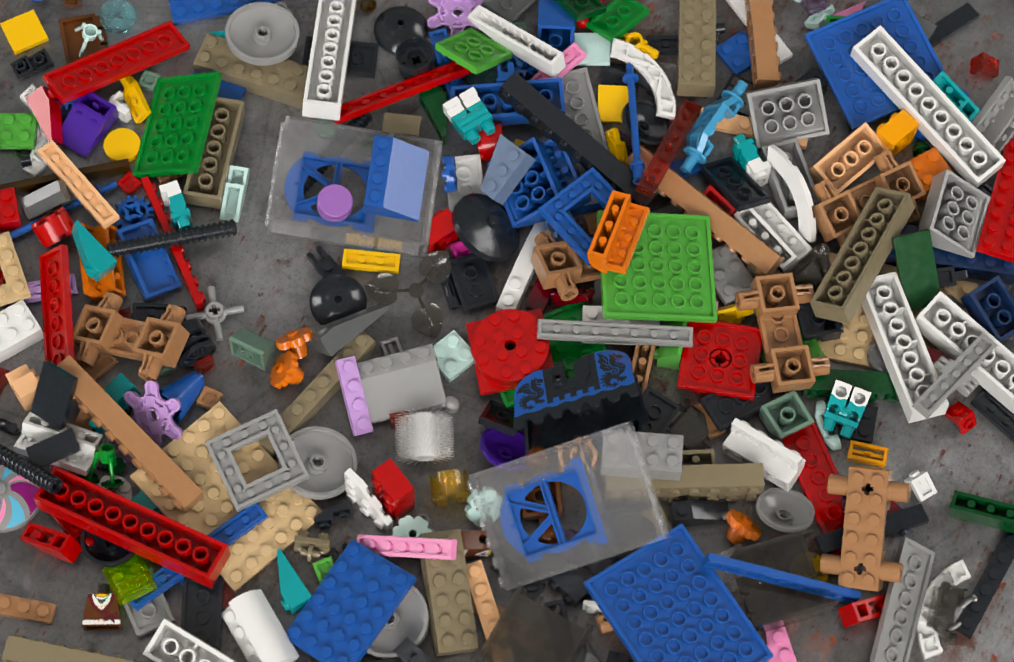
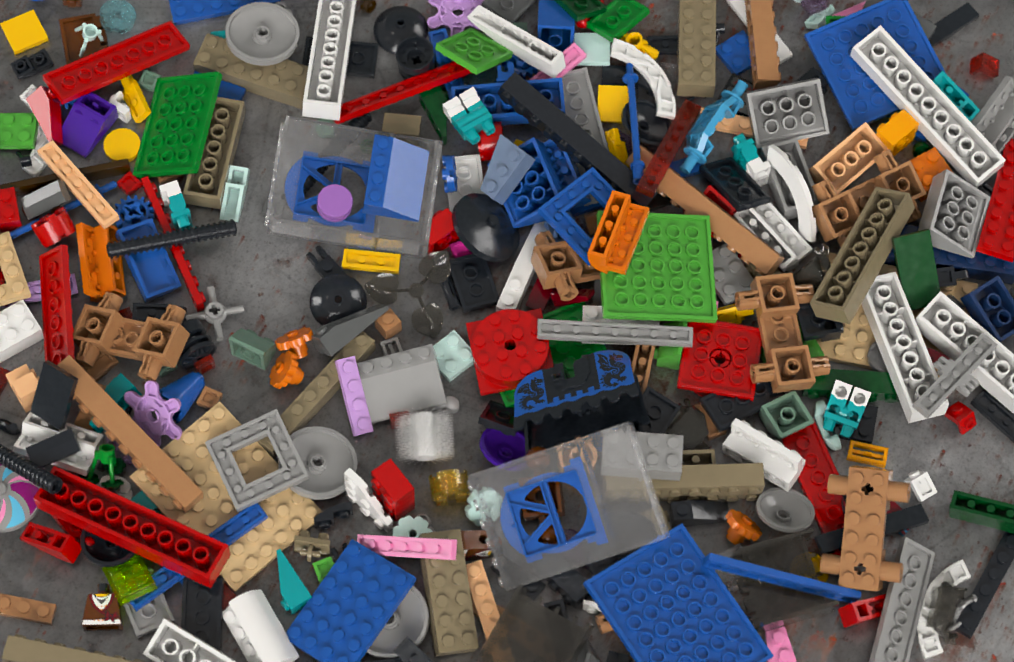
(93, 255): teal slope -> none
(388, 324): none -> medium nougat brick

